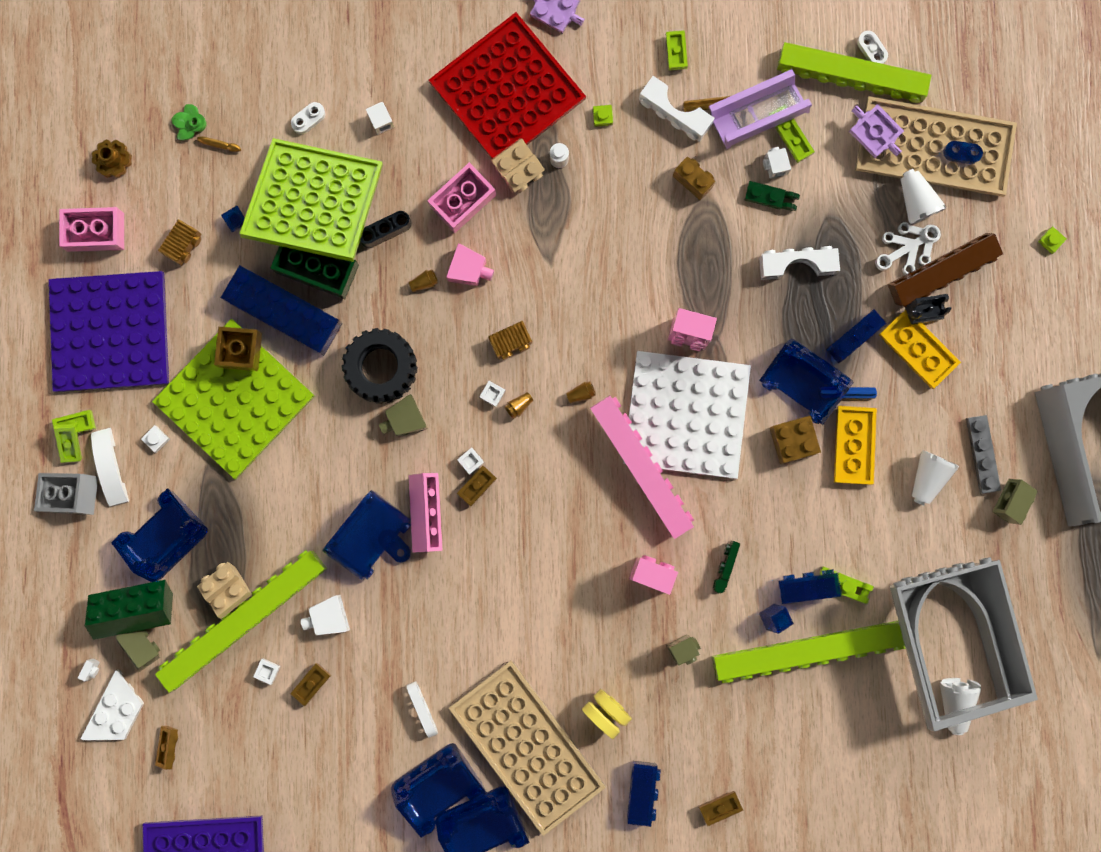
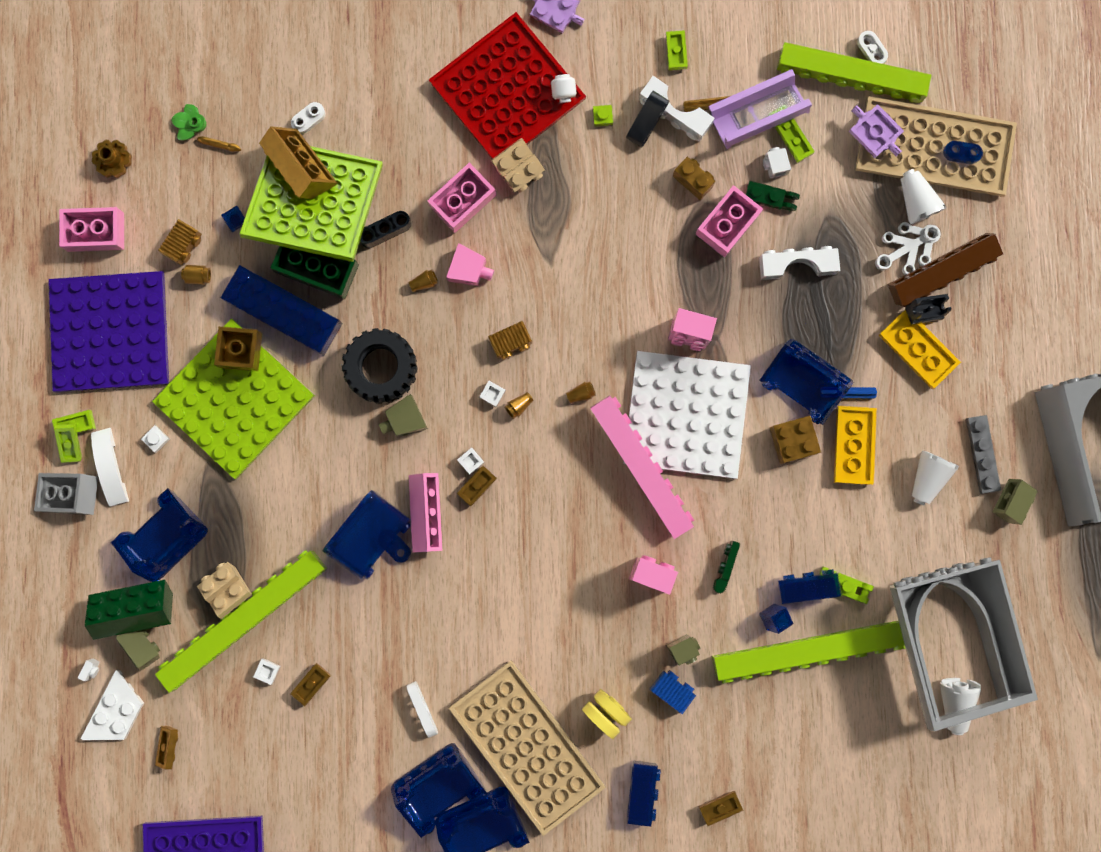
(196, 274): none -> pearl gold brick
(297, 162): none -> pearl gold slope
(327, 617): white torso -> none
(380, 118): white panel -> none
(559, 155): white brick -> none
(563, 88): none -> white head
(647, 118): none -> black beam
(672, 691): none -> blue brick
(729, 221): none -> bright pink brick
(856, 336): clear blue brick -> none
(1052, 240): lime plate -> none

